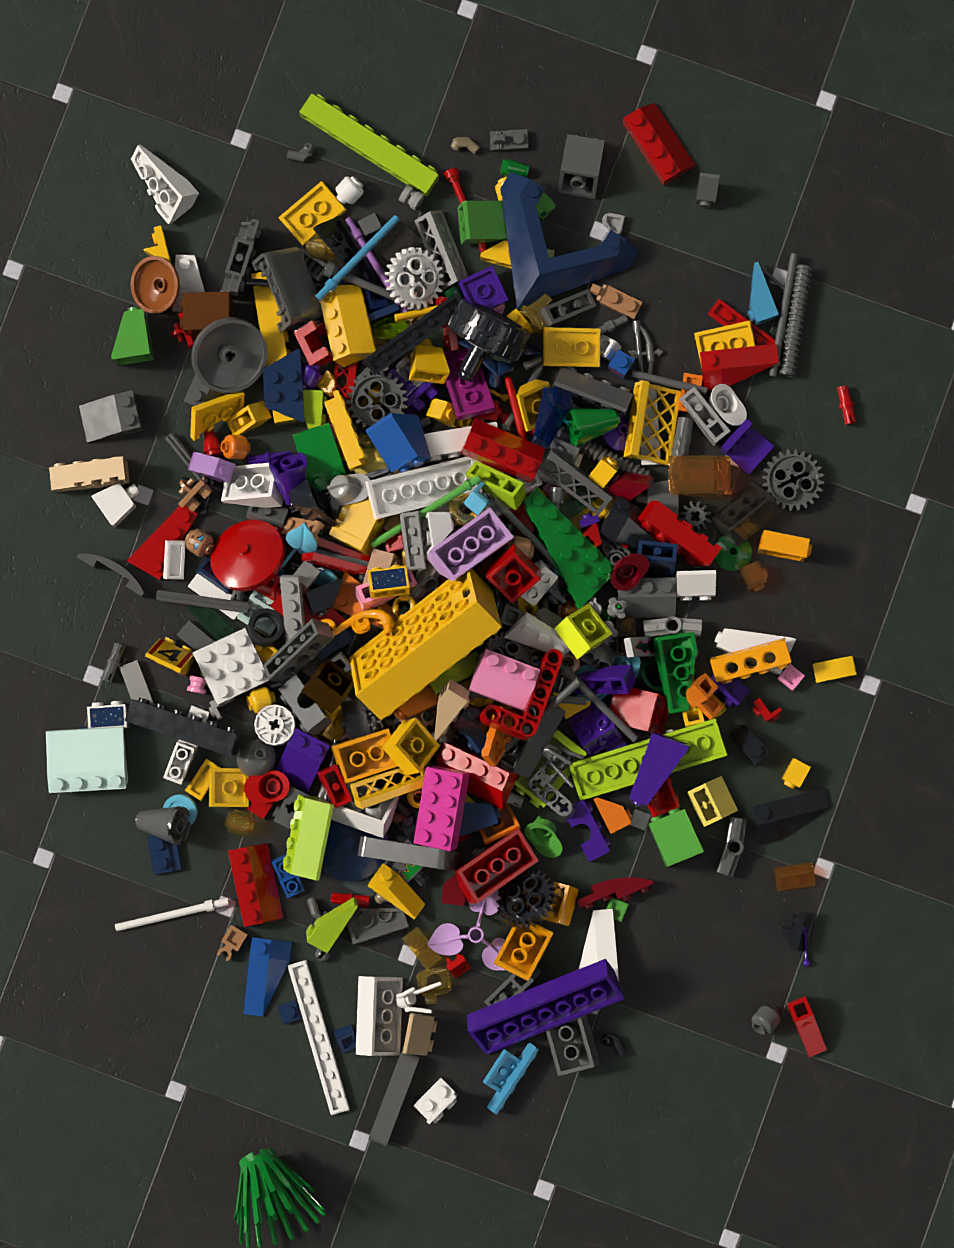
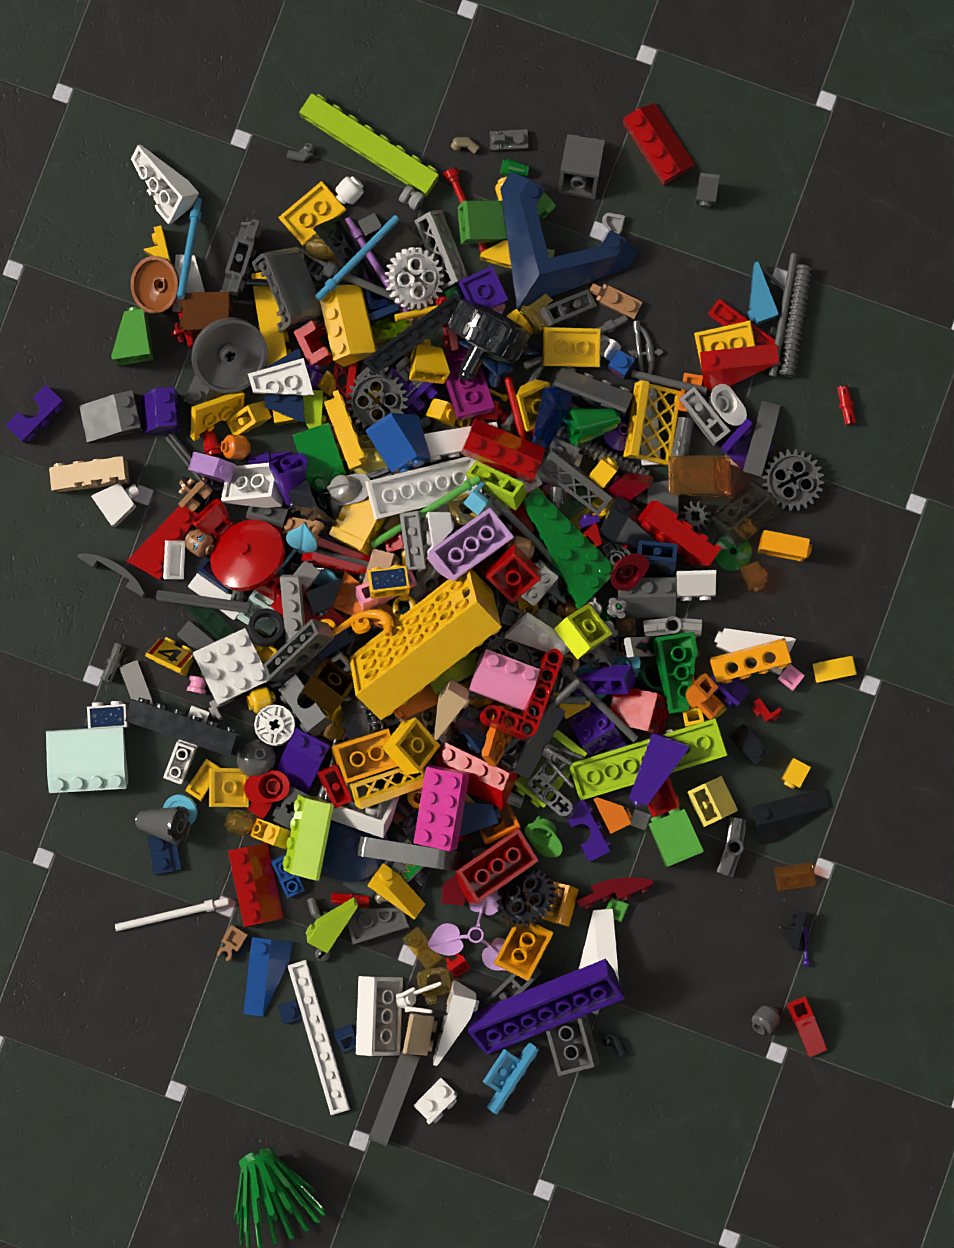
(48, 404): none -> dark purple arch
(161, 411): none -> dark purple slope
(195, 216): none -> dark azure bar
(212, 517): none -> red piece
(271, 833): none -> yellow slope
(282, 379): none -> white wing
(460, 1007): none -> white wedge
(761, 439): none -> dark grey slope

